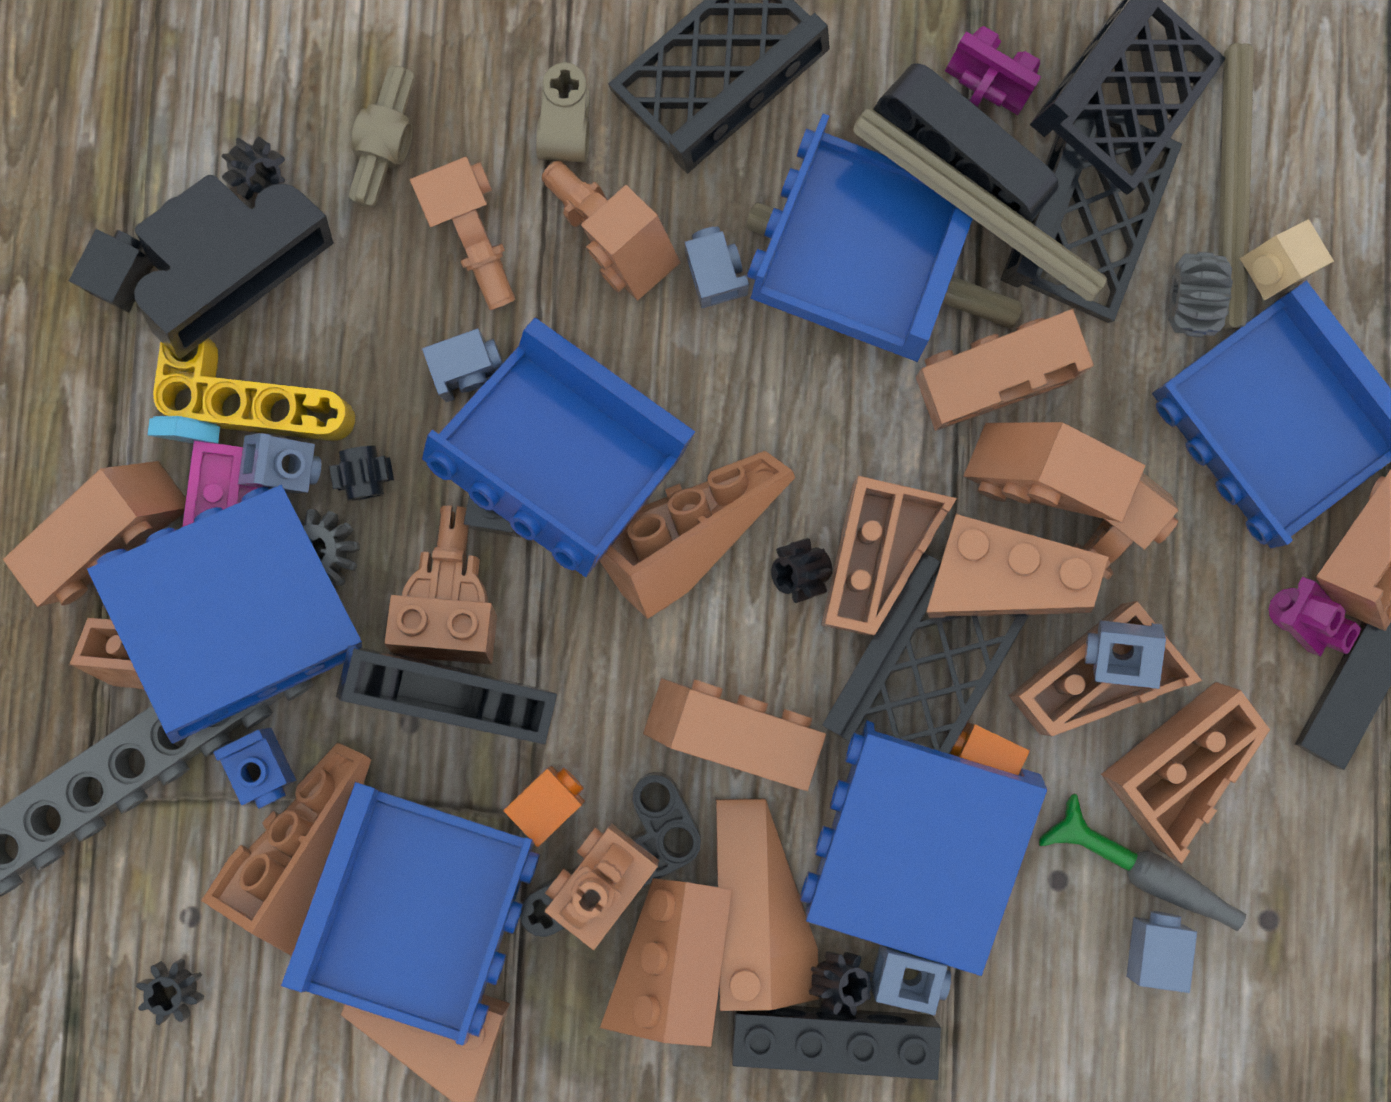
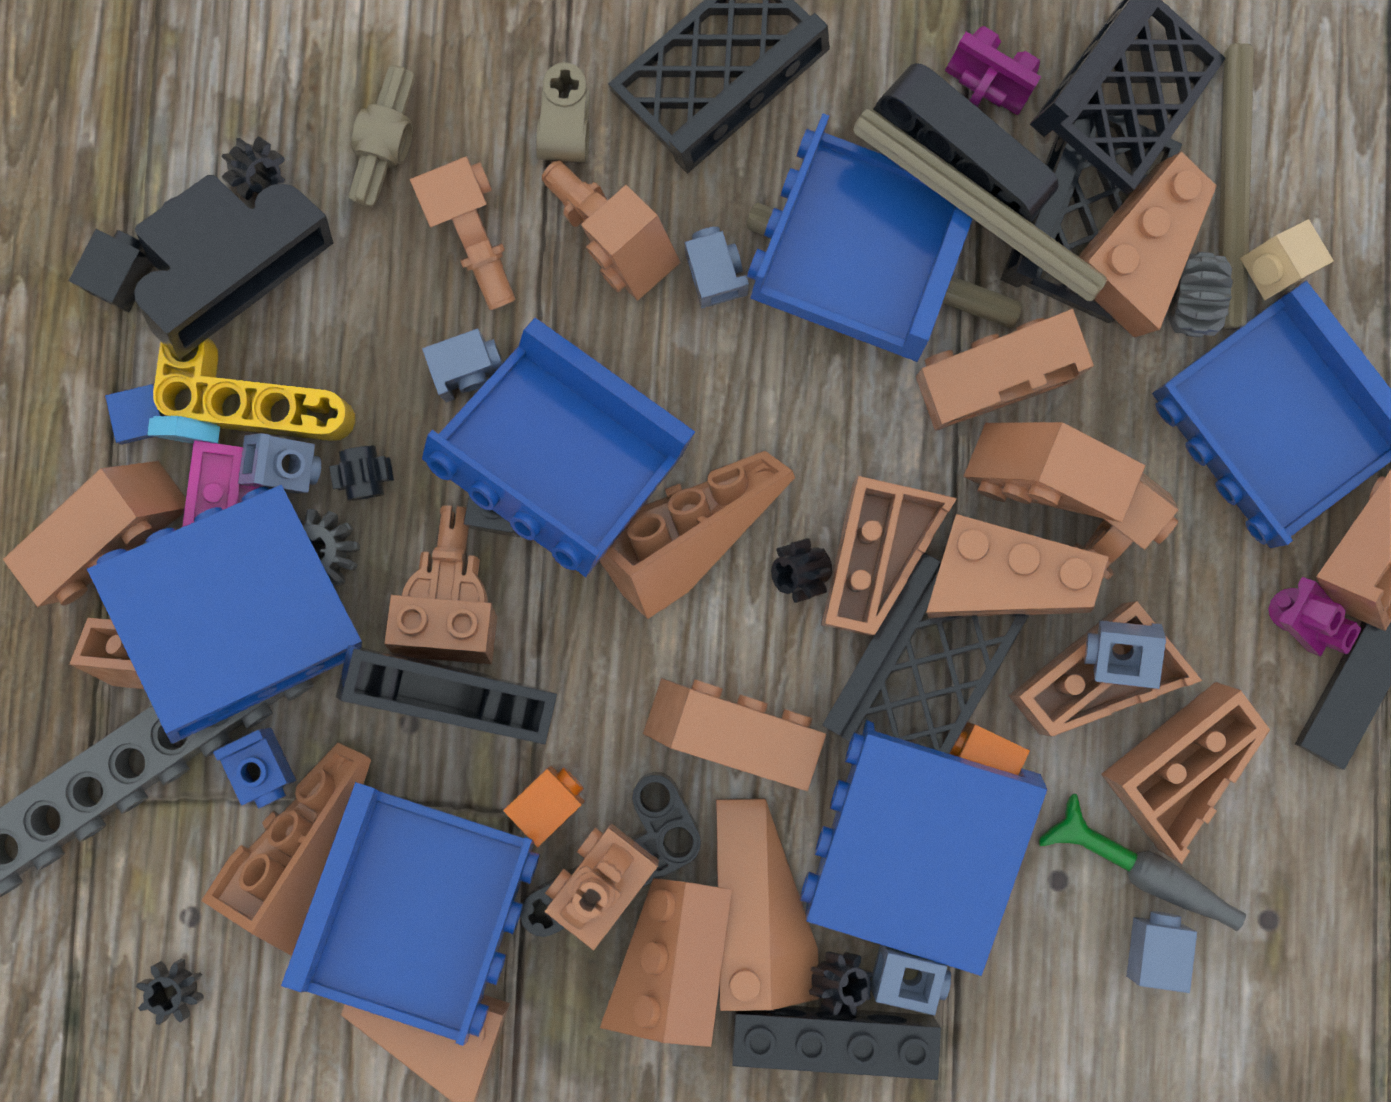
(131, 413): none -> blue tile
(1149, 243): none -> nougat wedge

